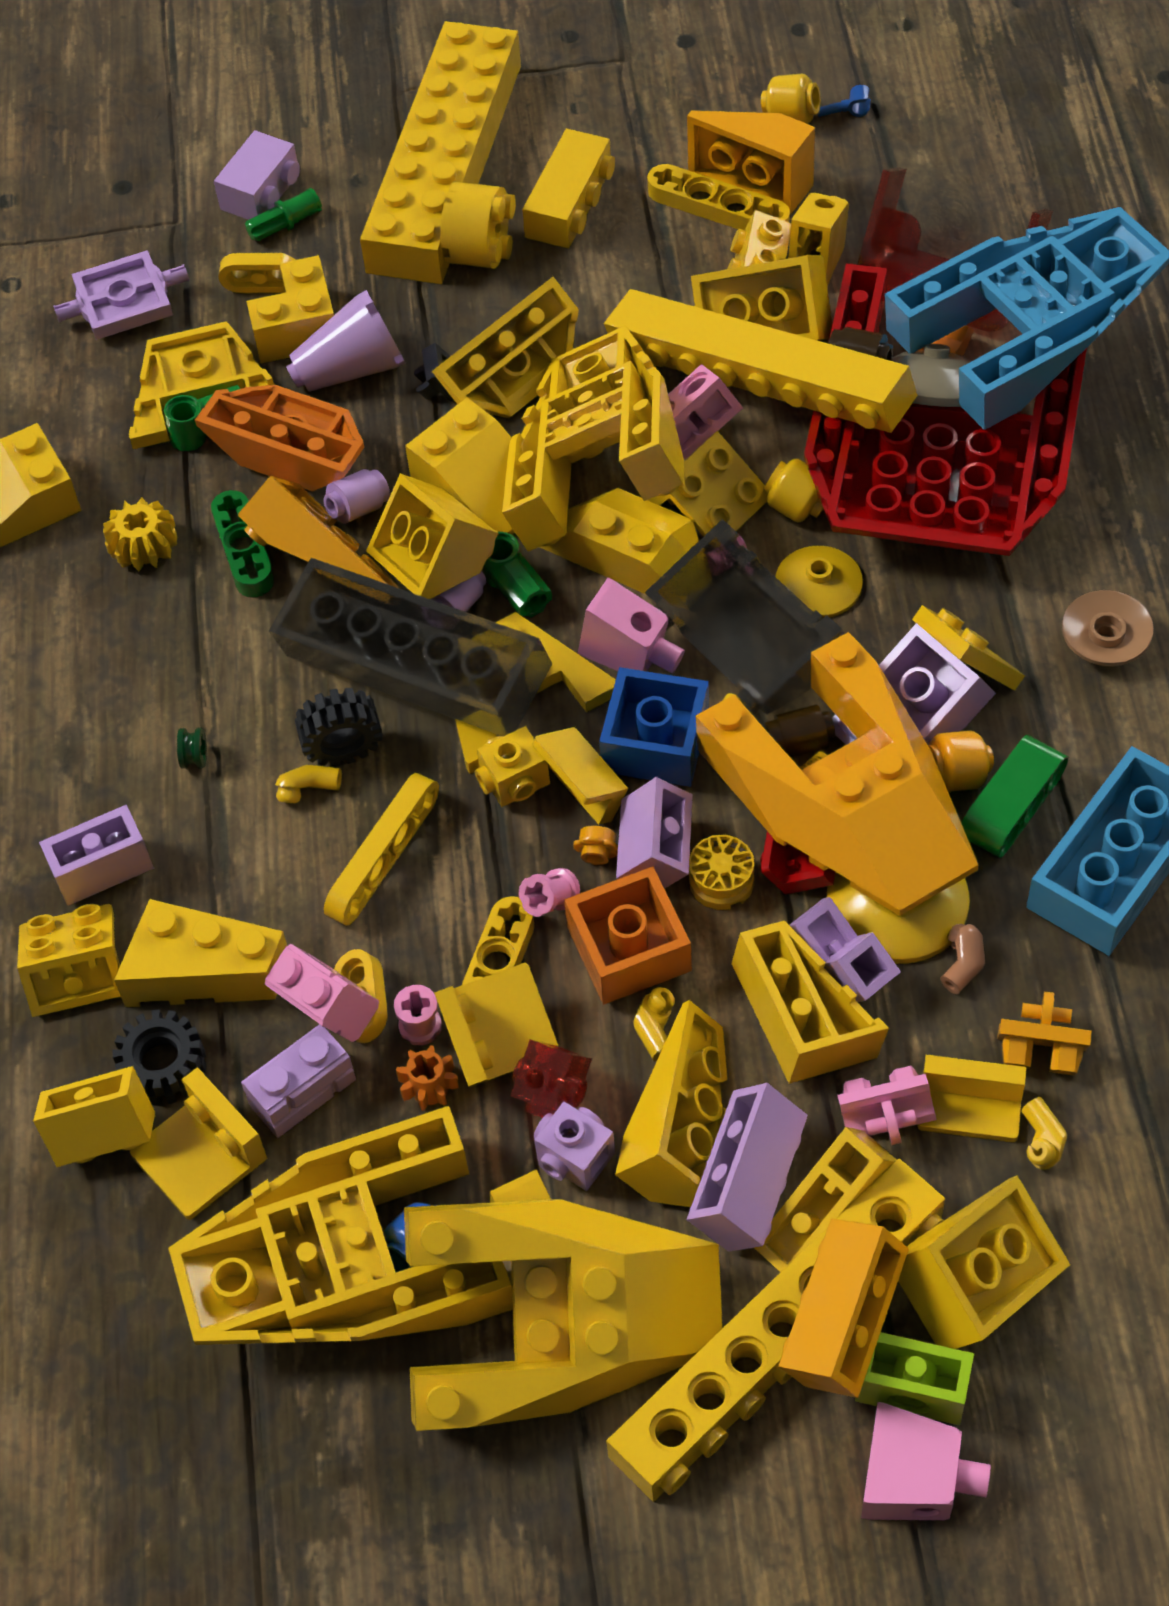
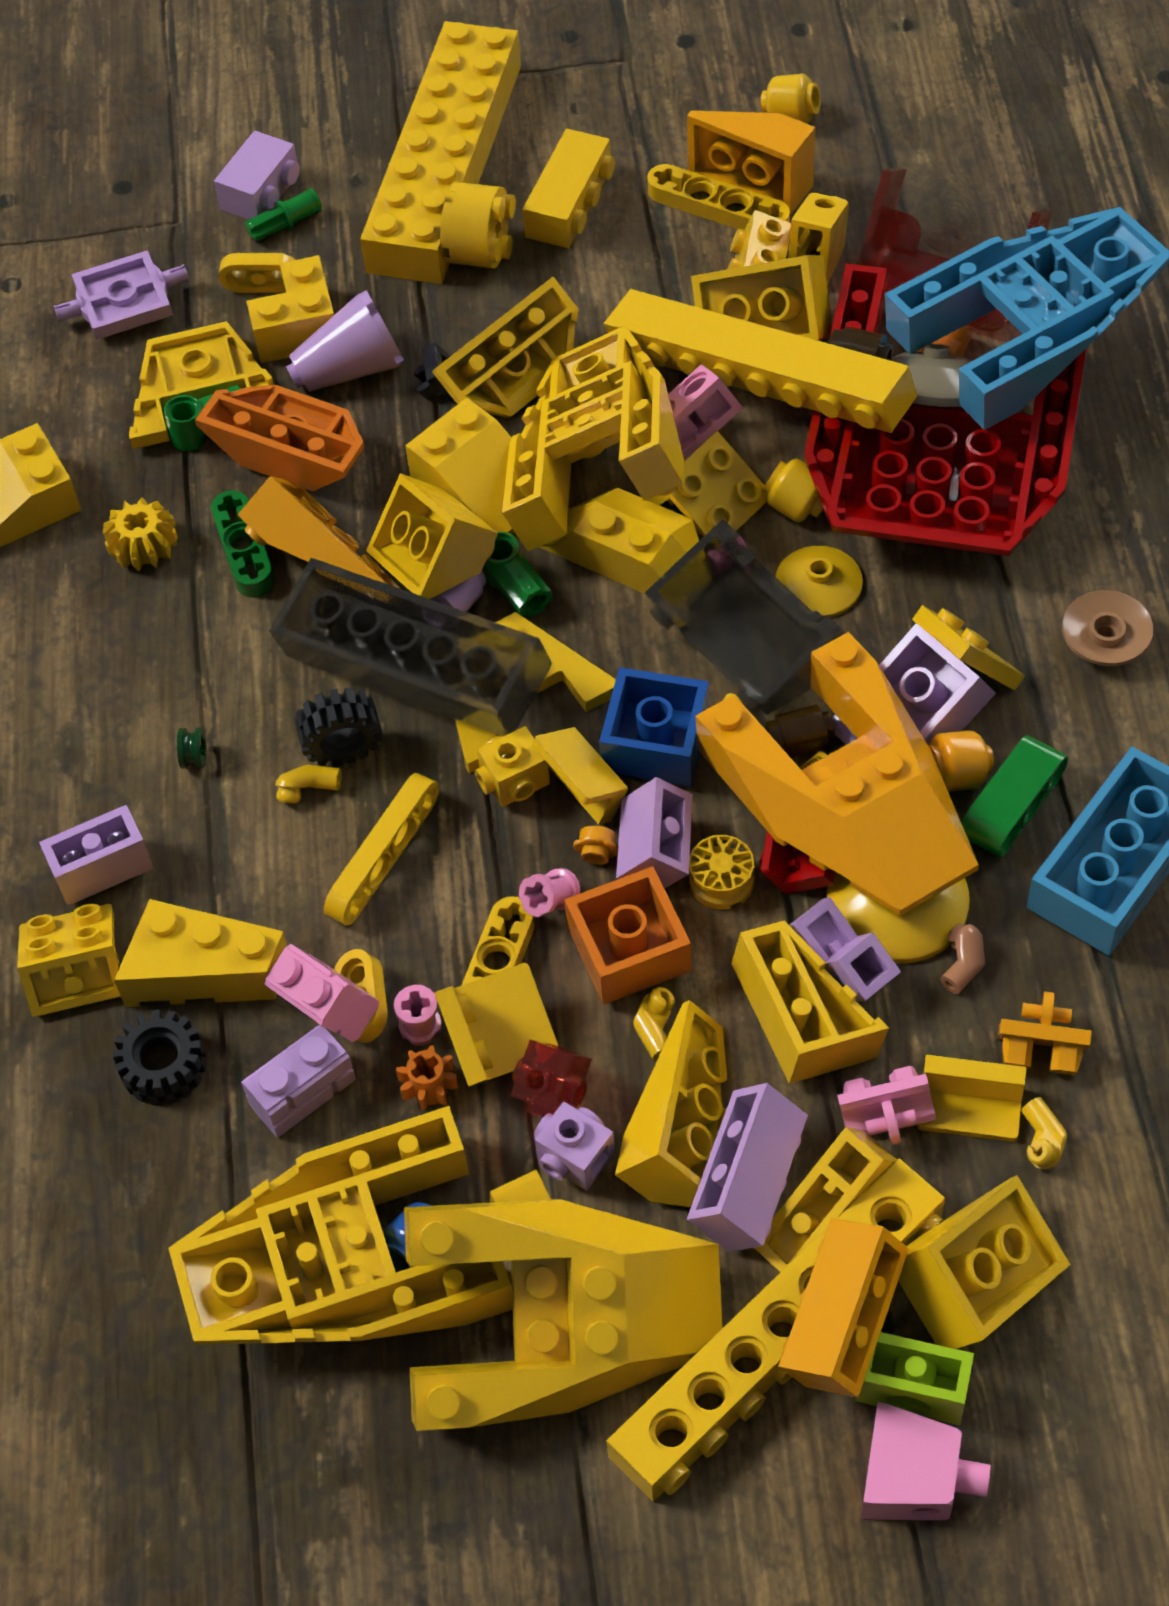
(94, 1117): yellow brick -> none
(200, 1148): yellow bracket -> none
(356, 495): lavender brick -> none
(626, 632): bright pink torso -> none
(857, 104): blue hand -> none

